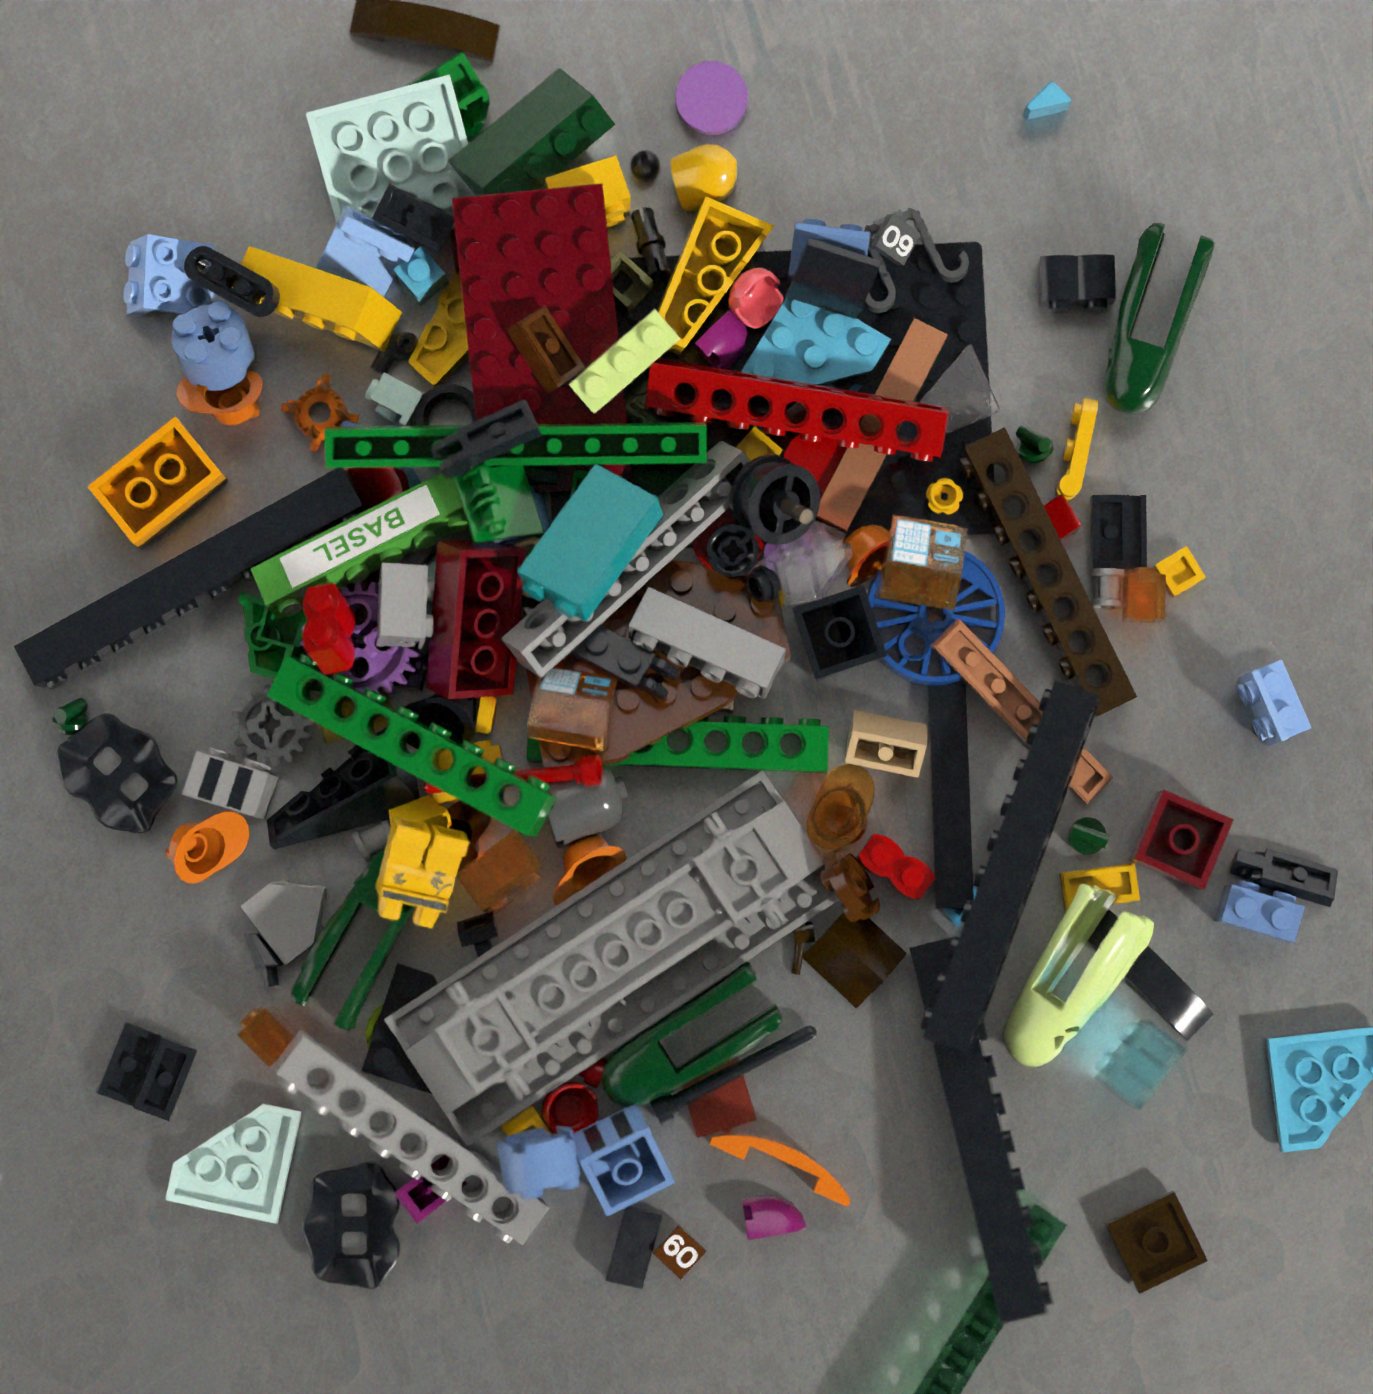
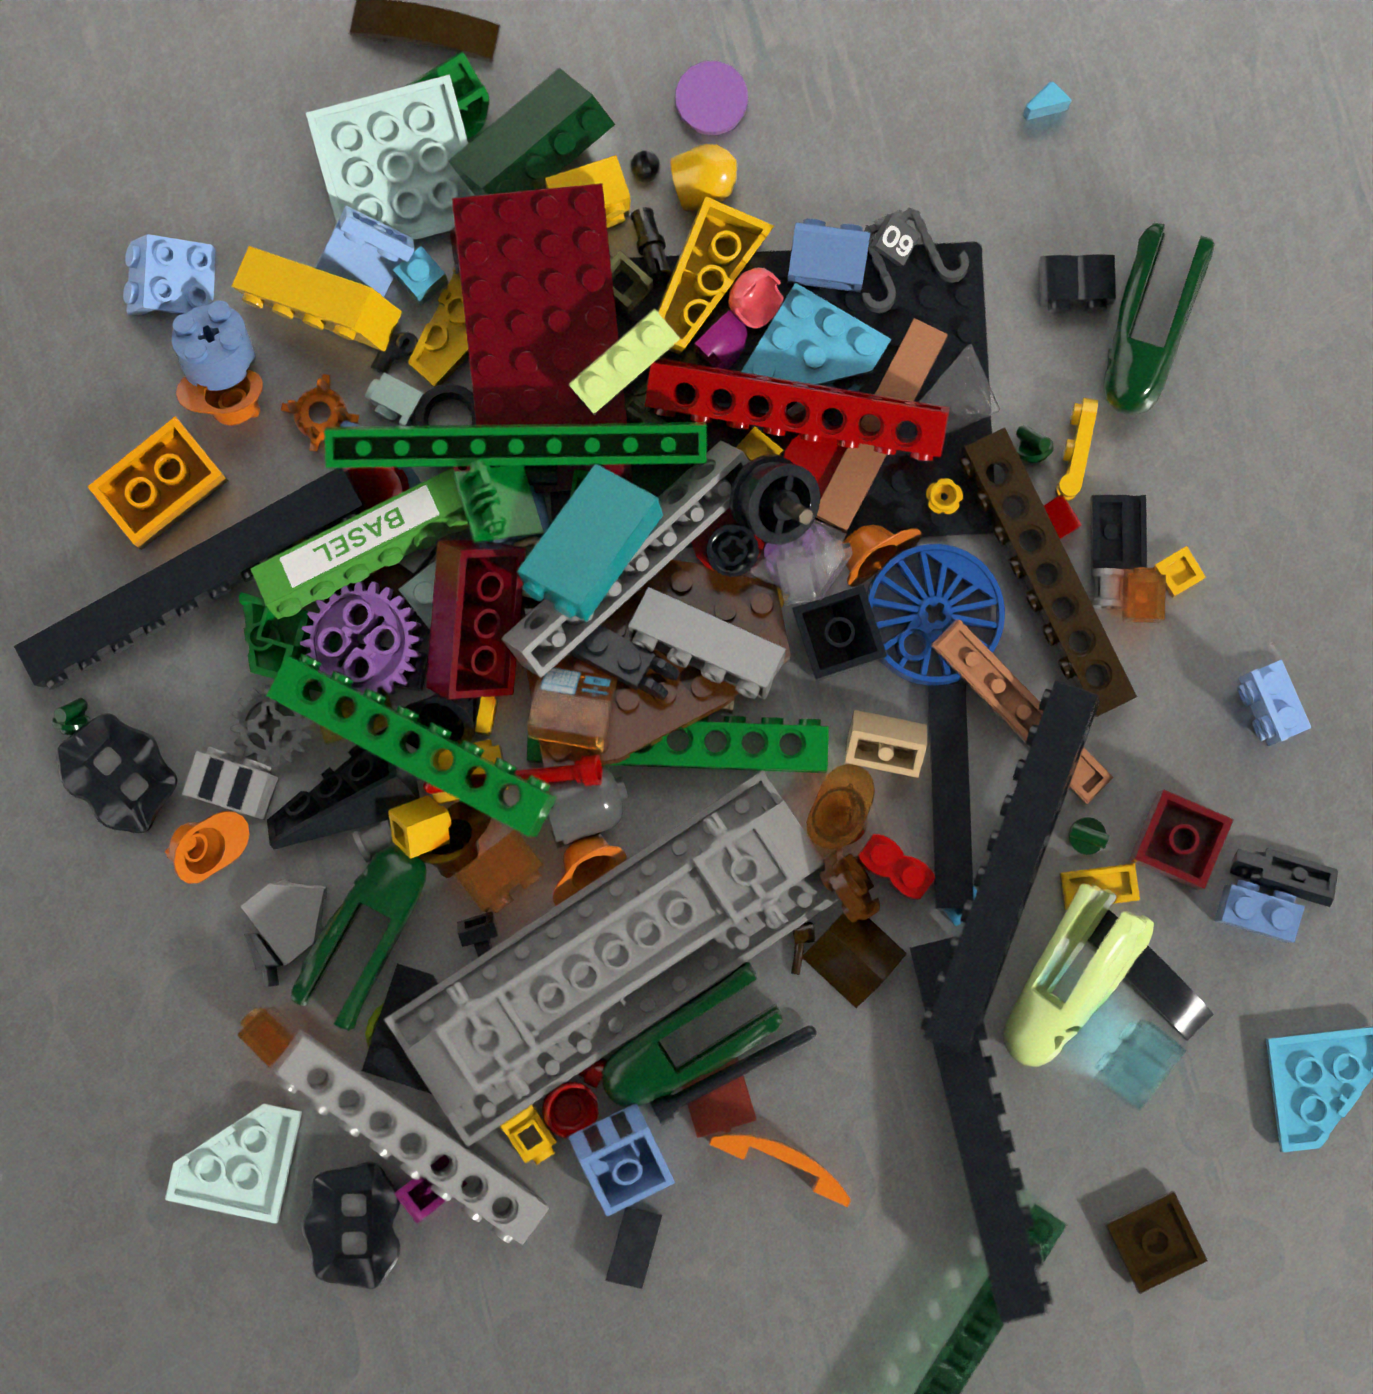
(146, 1071): black slope -> none
(224, 273): black plate -> none
(329, 628): red brick -> none
(403, 605): light grey hinge -> none
(414, 218): black hinge -> none
(419, 869): yellow hips -> none
(486, 439): black hinge -> none
(539, 1161): medium blue brick -> none
(546, 349): reddish brown slope -> none
(679, 1252): reddish brown tile -> none
(763, 584): black plate -> none
(771, 1216): magenta brick -> none
(832, 278): black slope -> none
(923, 562): clear orange slope -> none

